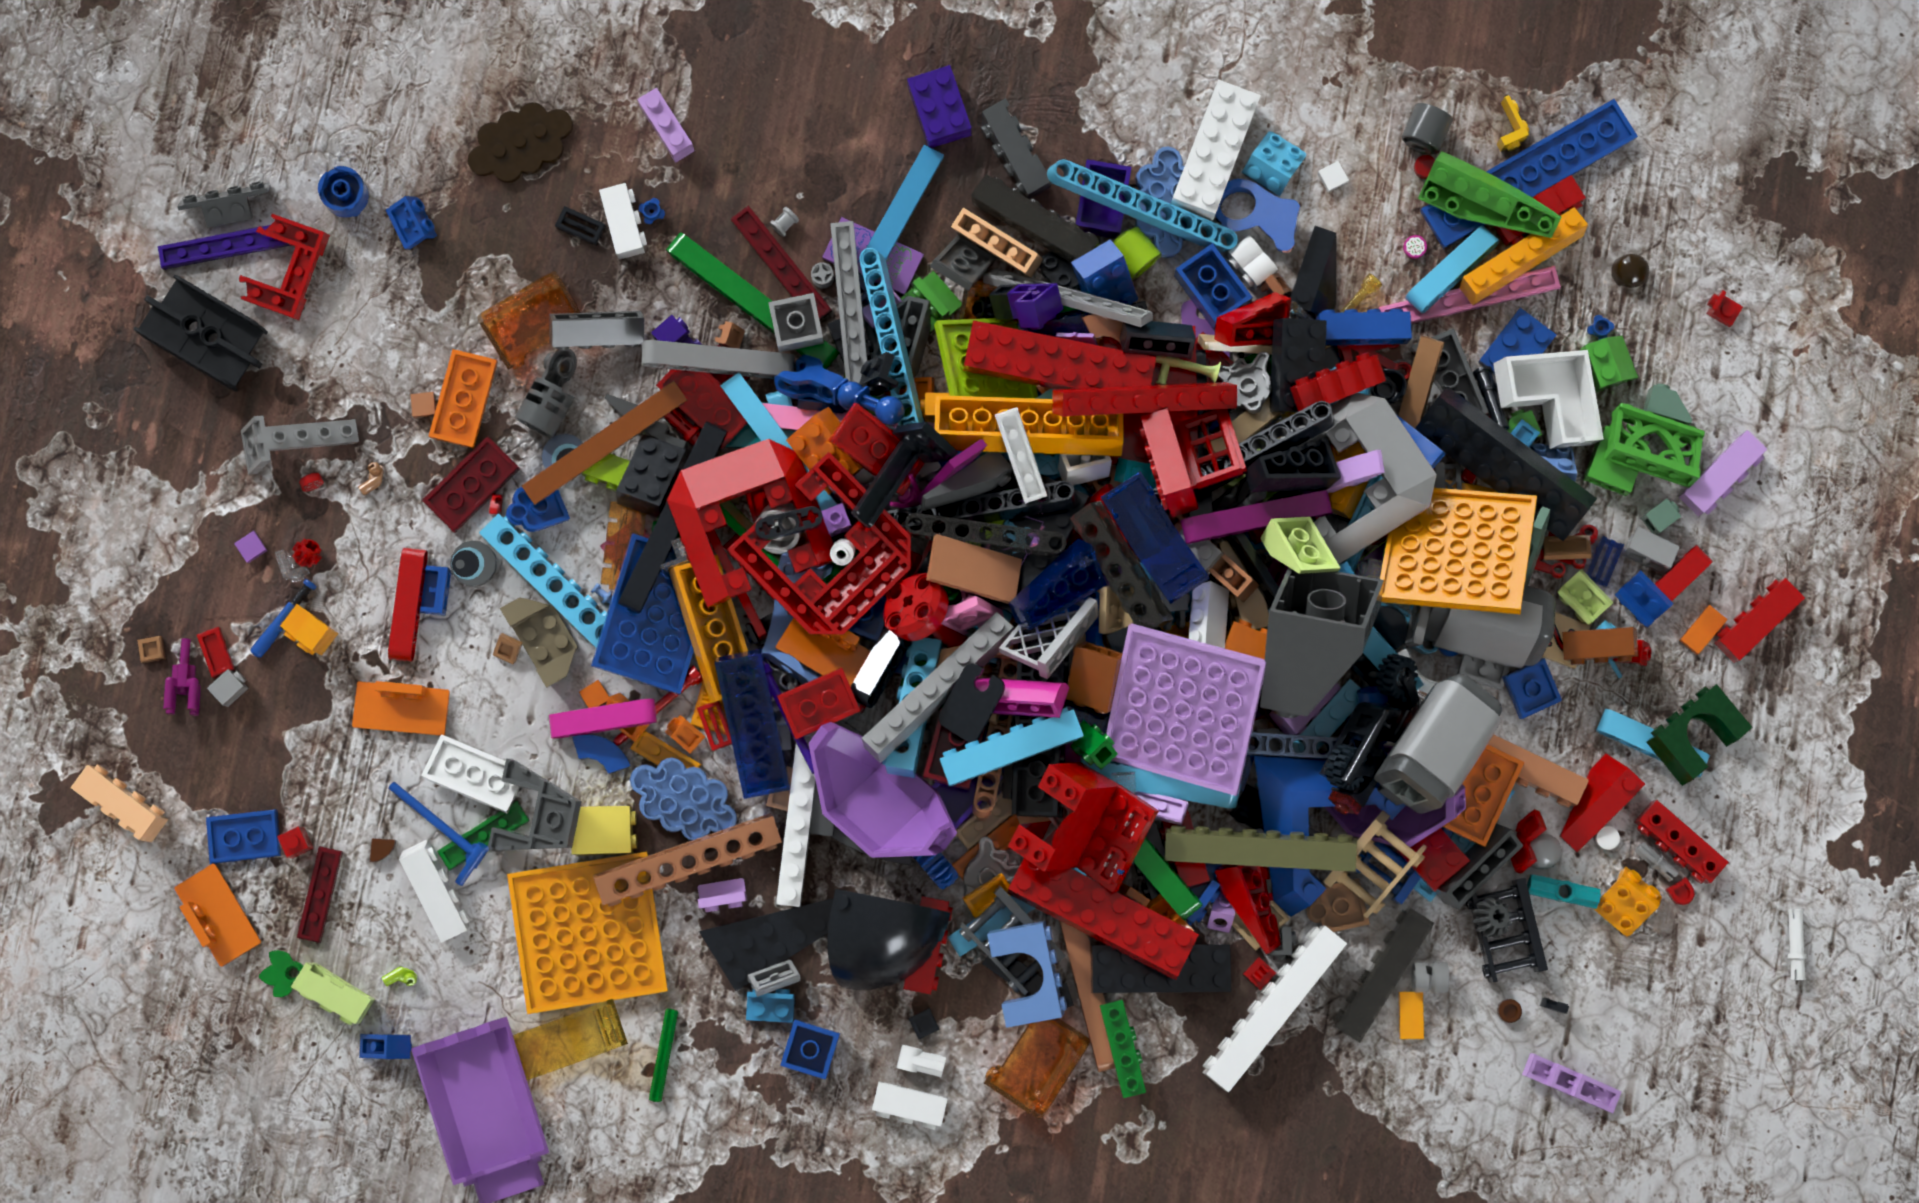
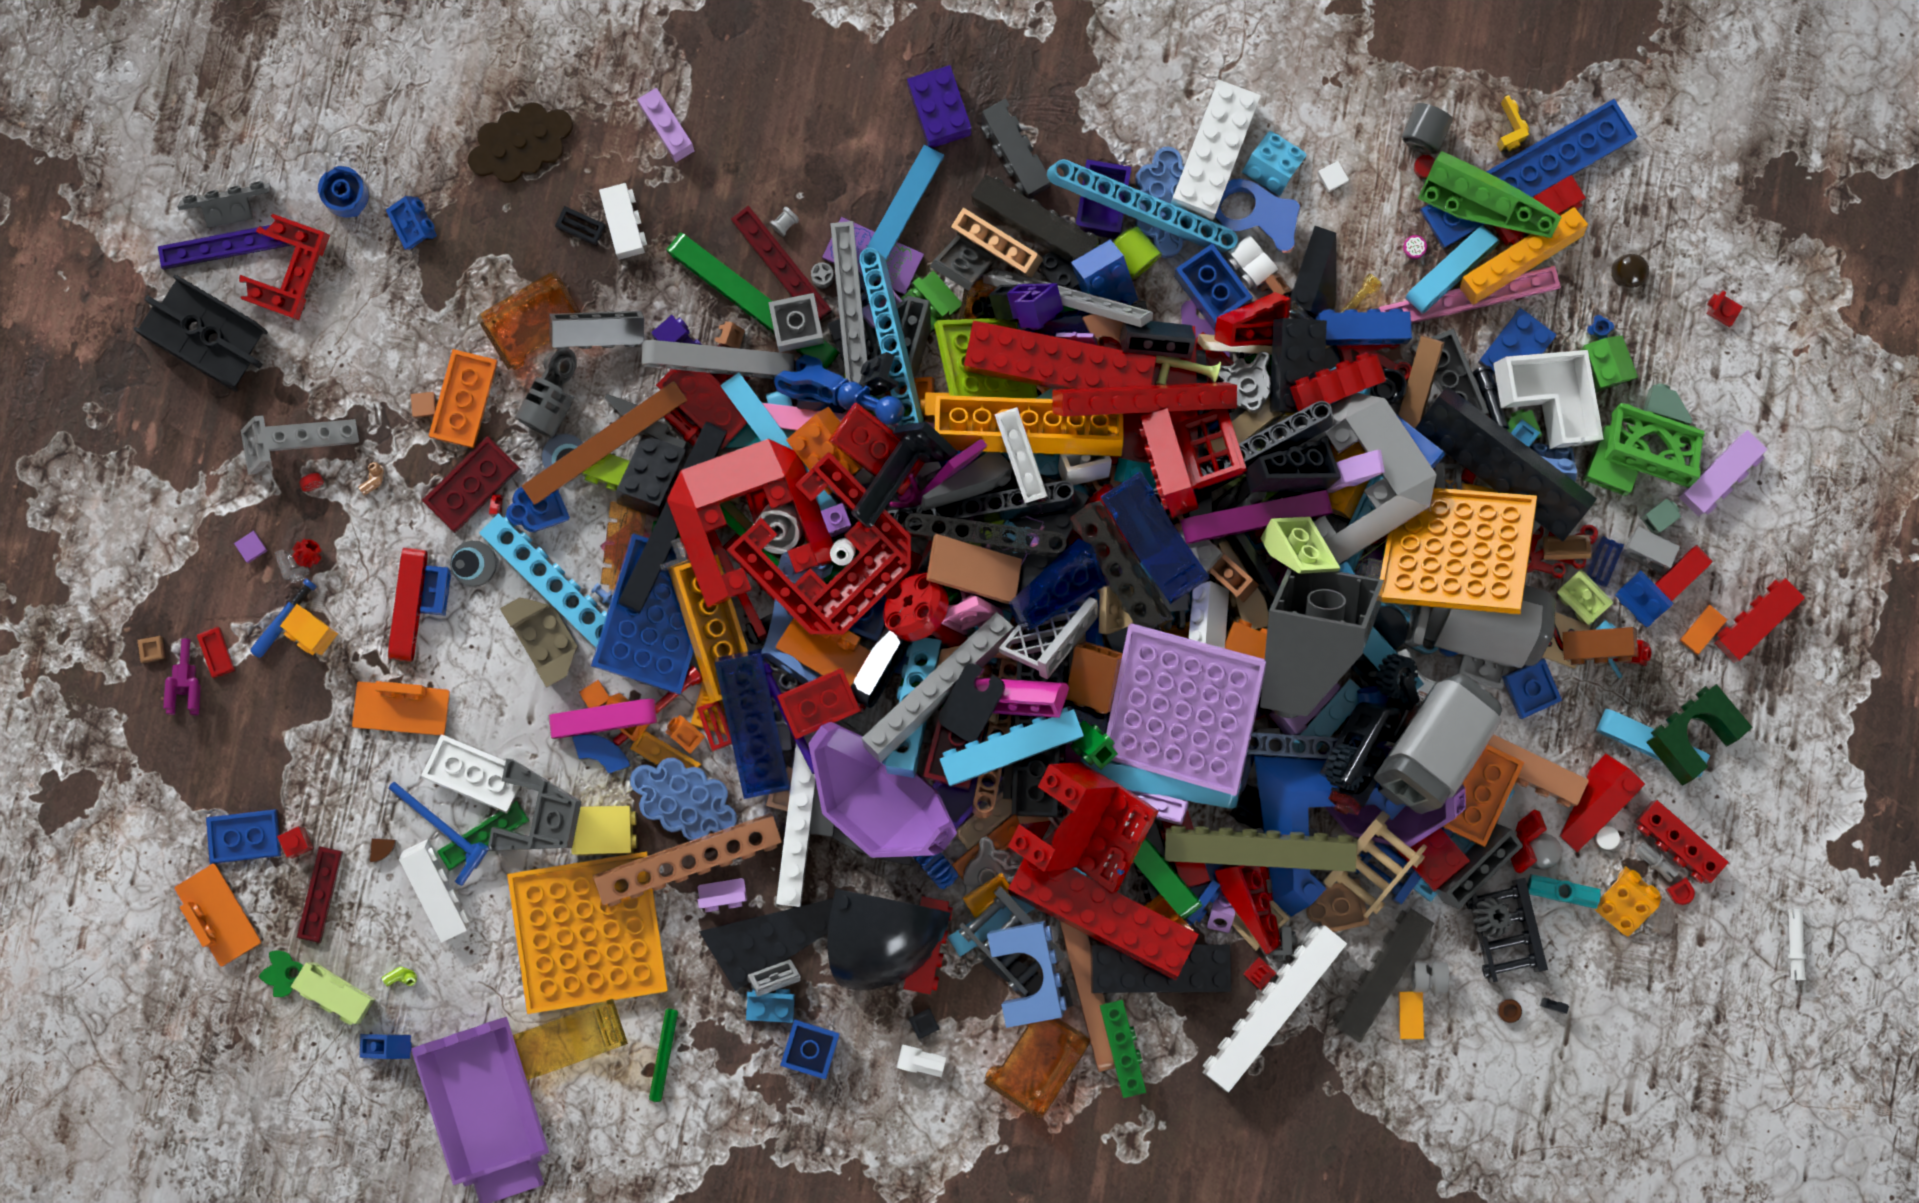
(120, 803): light nougat wedge -> none
(228, 687): light grey brick -> none
(507, 648): medium nougat tile -> none
(647, 206): blue plate -> none
(784, 532): black beam -> none
(909, 1105): white brick -> none
(1125, 779): clear tile -> none
(1132, 894): dark orange tile -> none
(1538, 535): sand green tile -> none
(1571, 1083): lavender slope -> none

